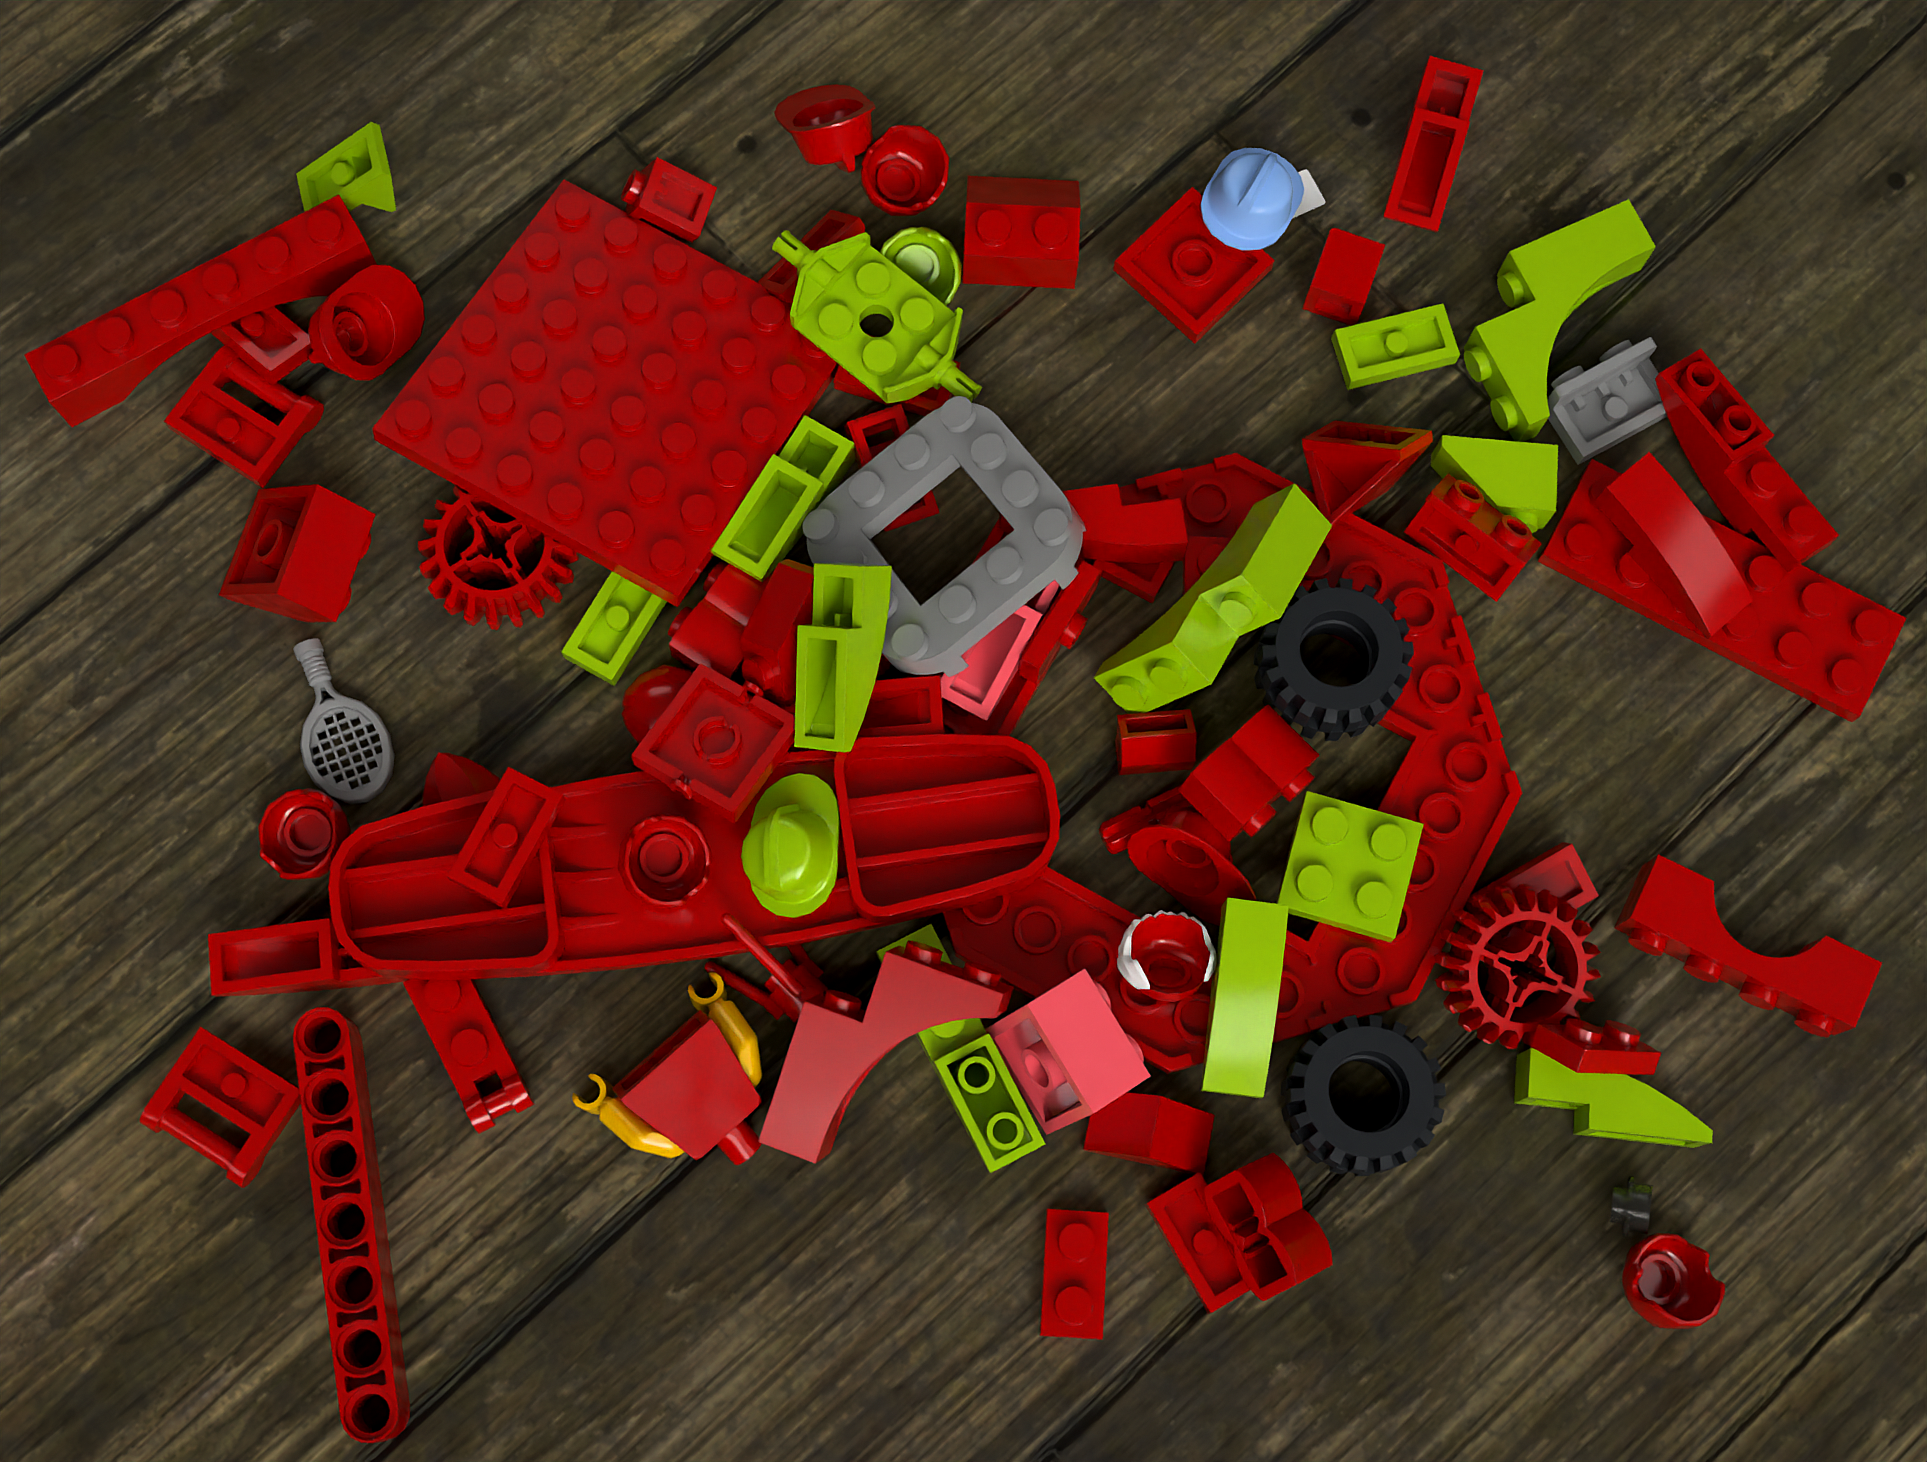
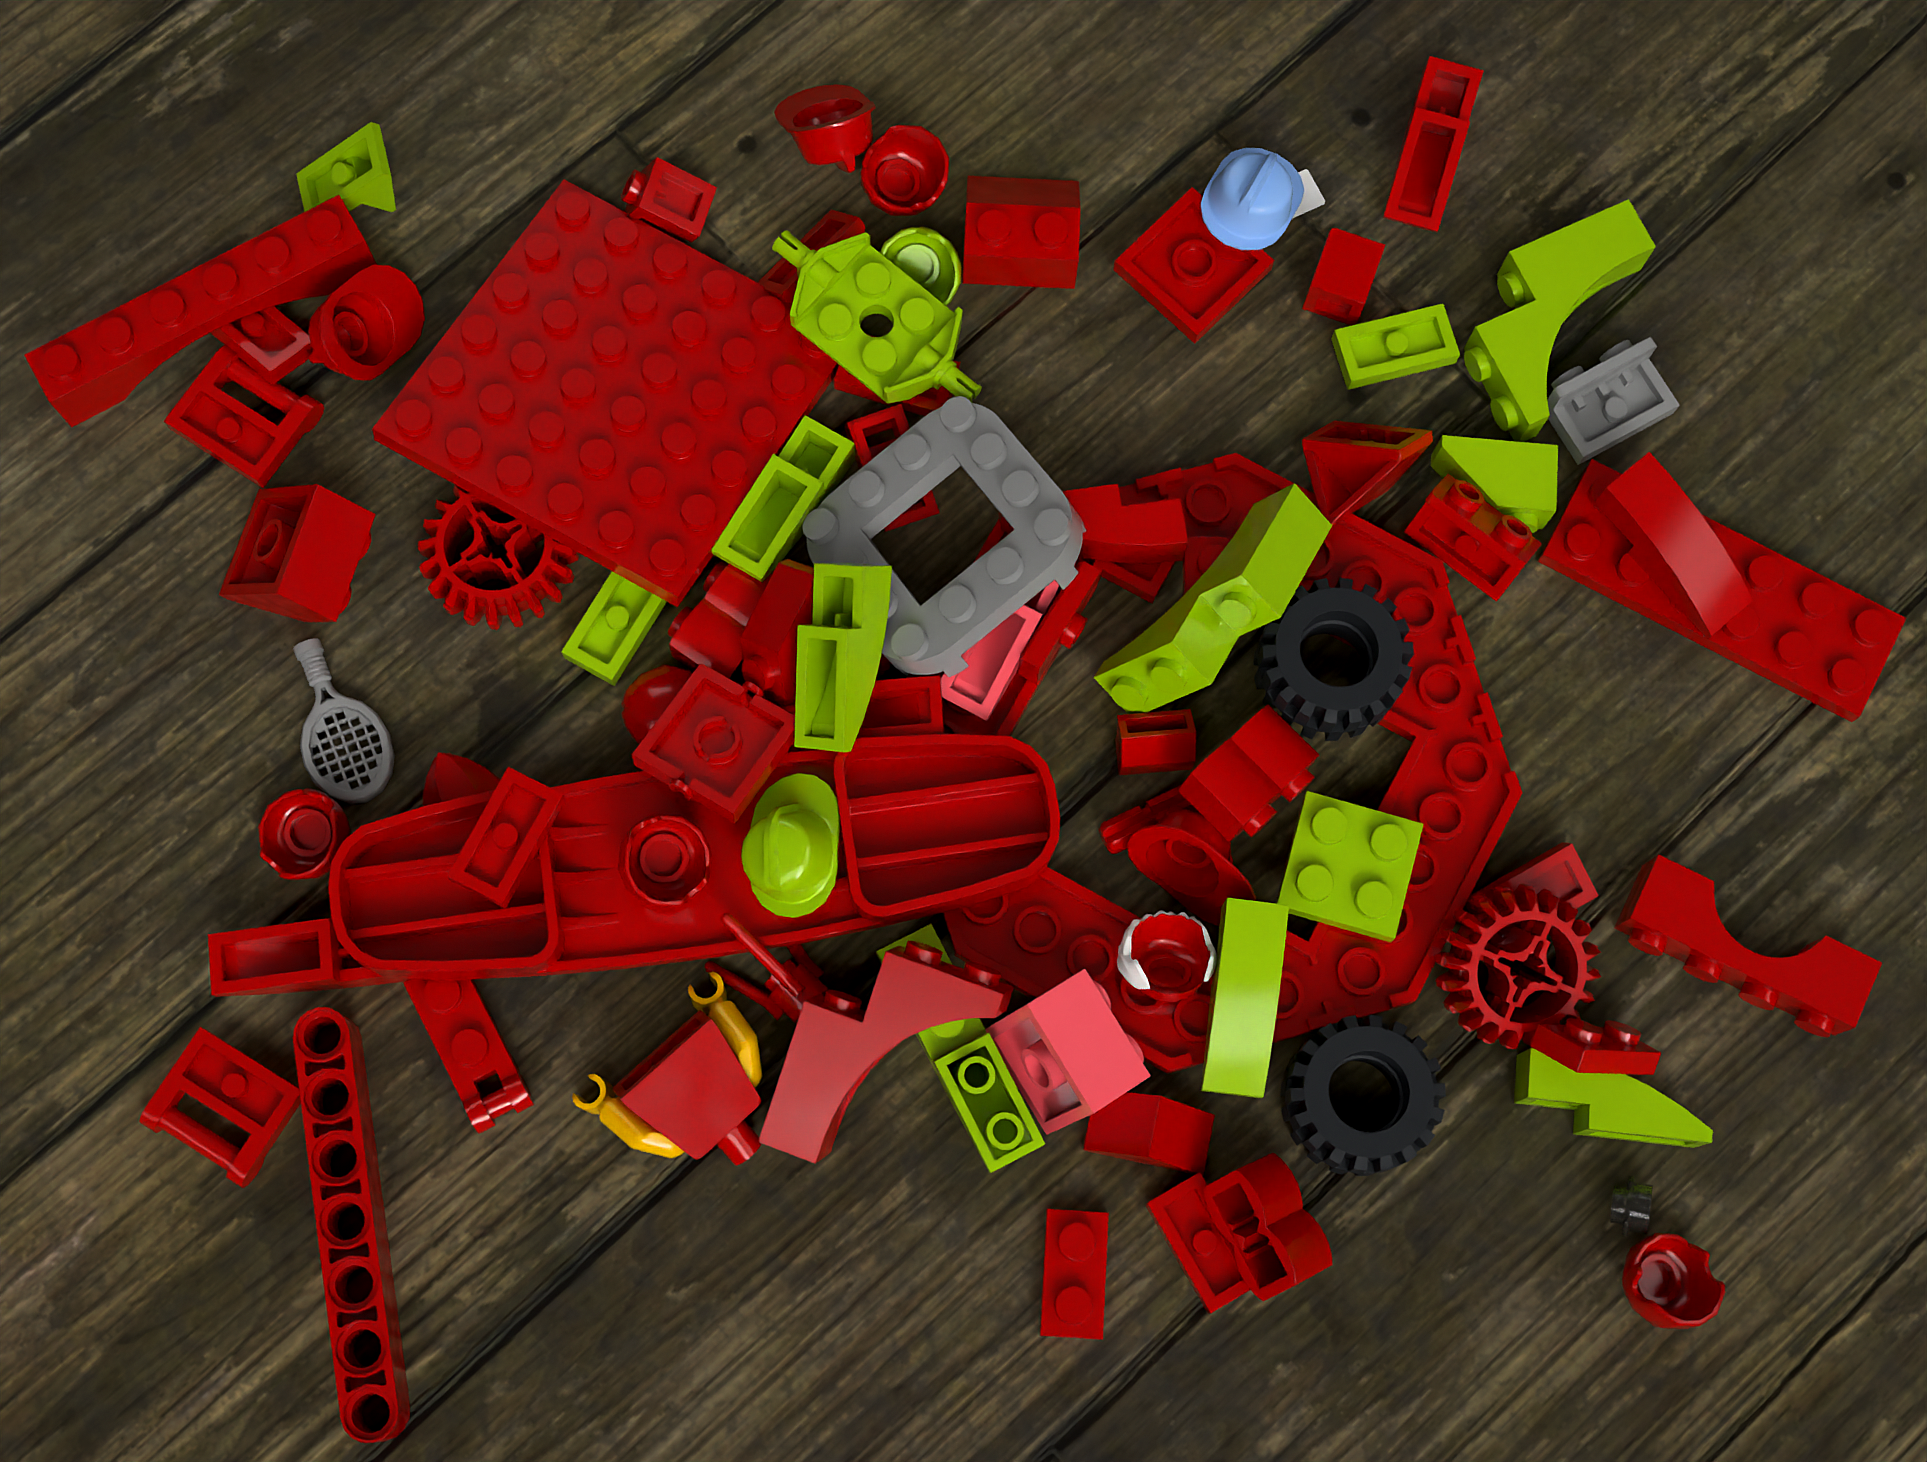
(1730, 458): red slope -> none

